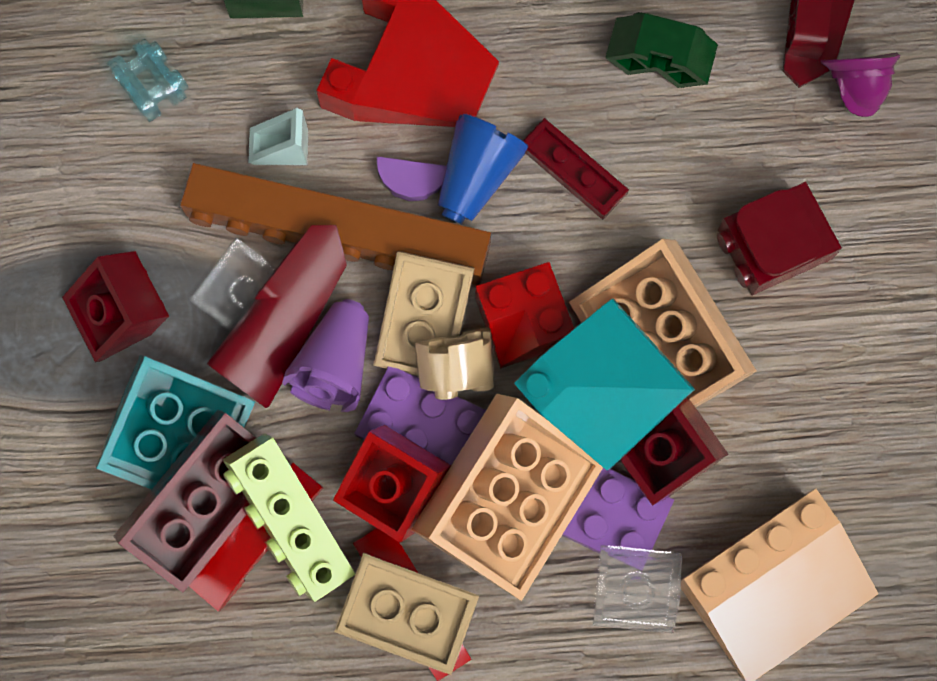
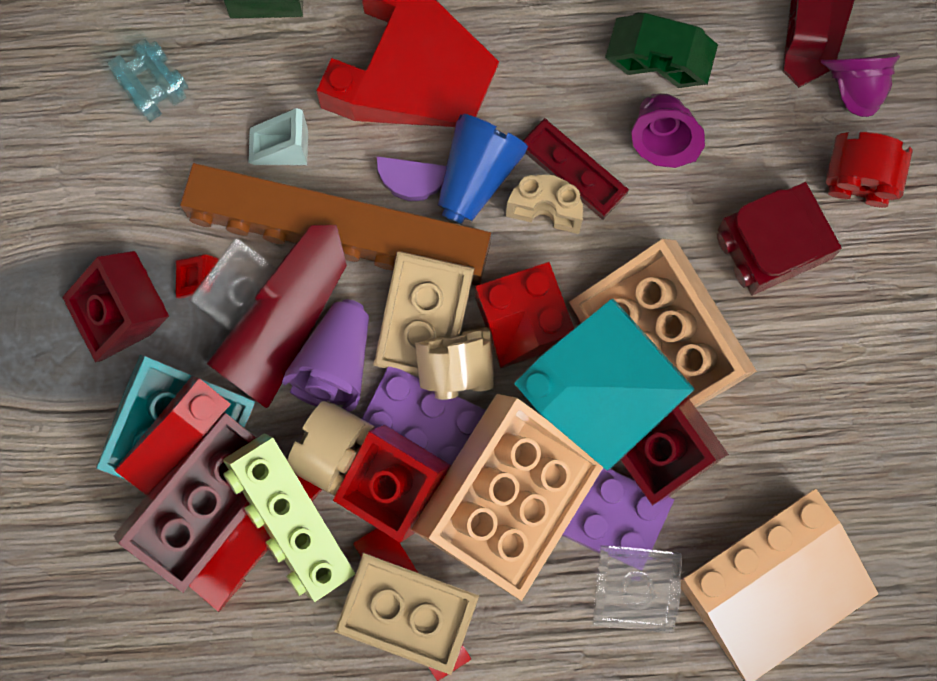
(172, 435): none -> red slope
(191, 273): none -> red slope
(328, 446): none -> tan brick
(547, 197): none -> tan cylinder
(667, 132): none -> magenta piece
(868, 168): none -> red brick

